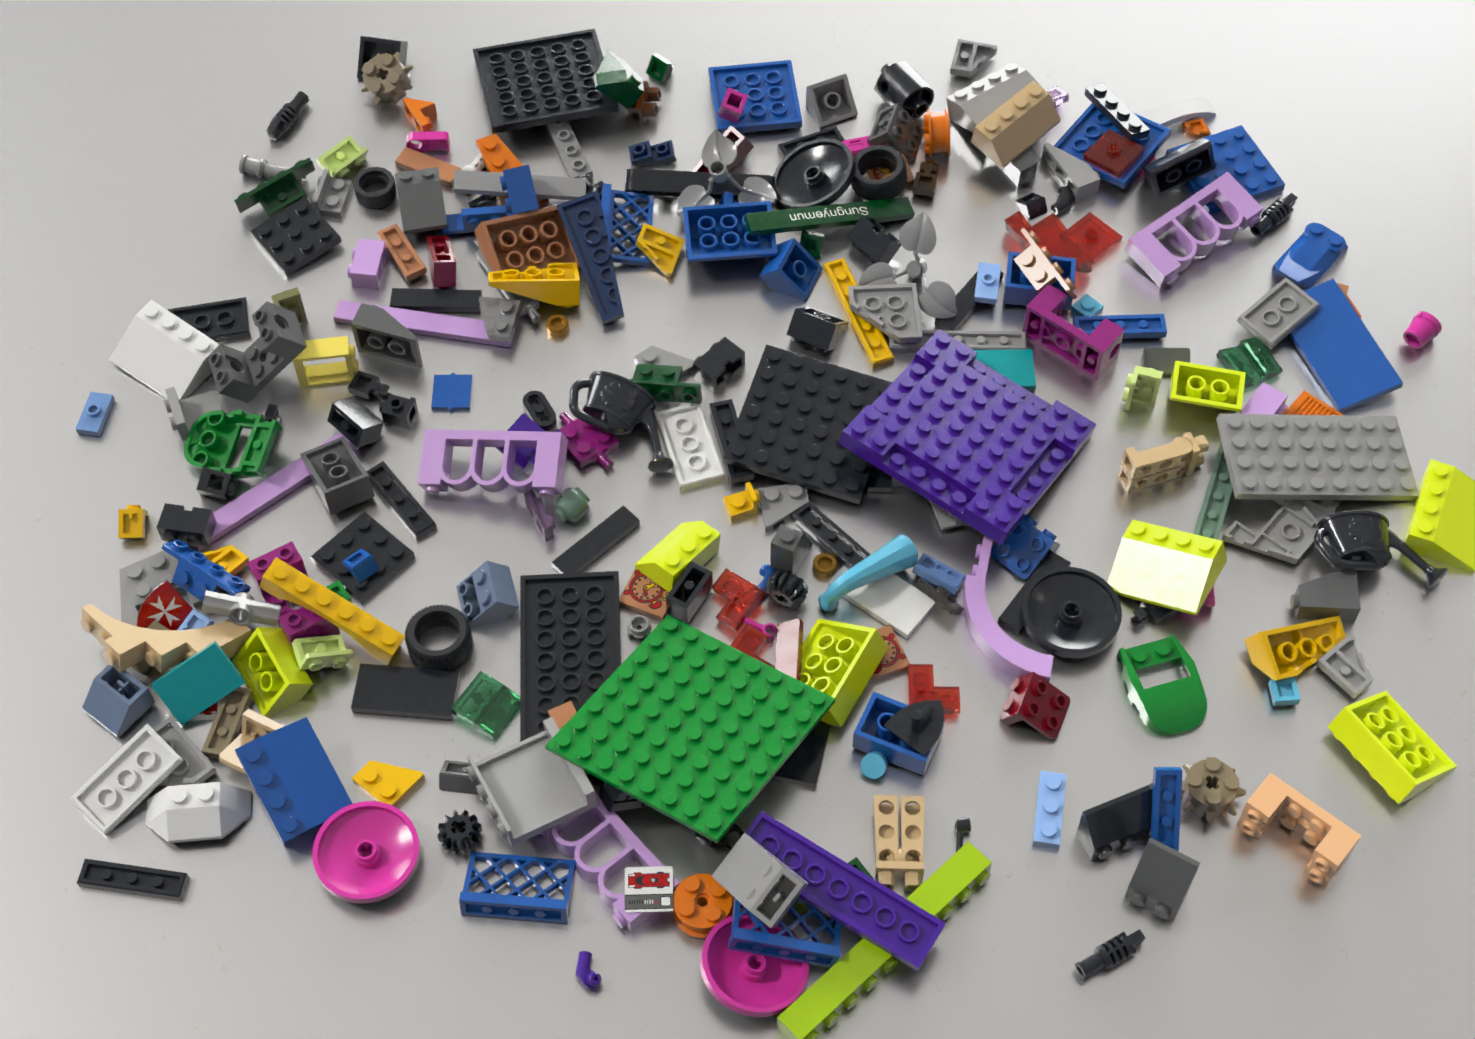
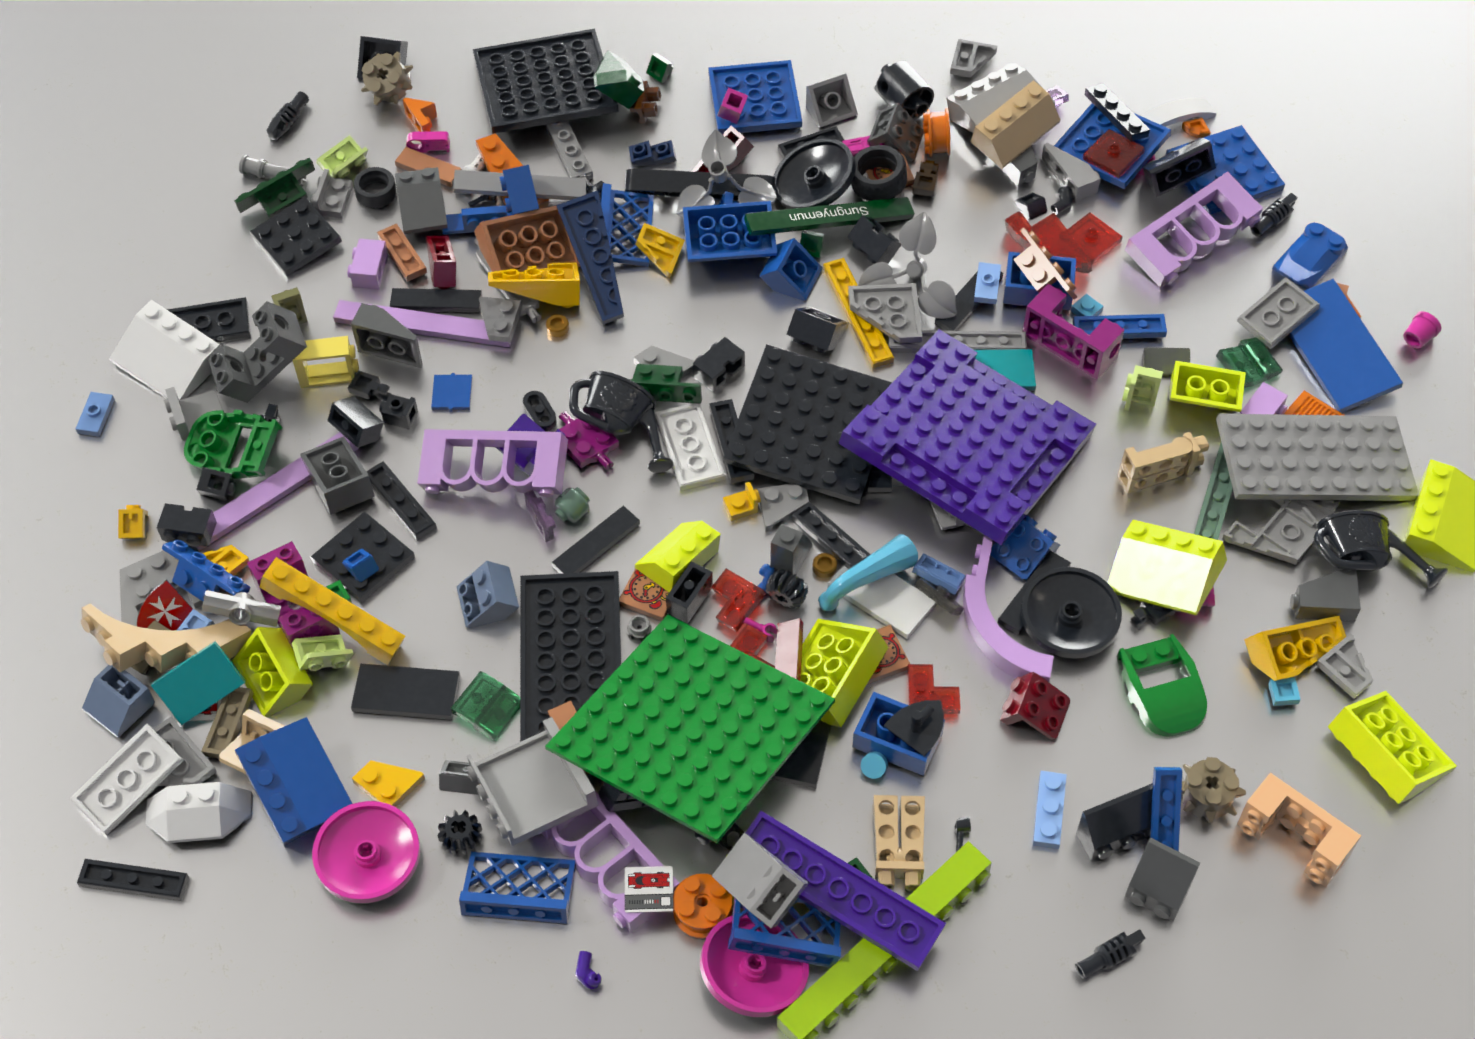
(434, 617): black tyre -> none

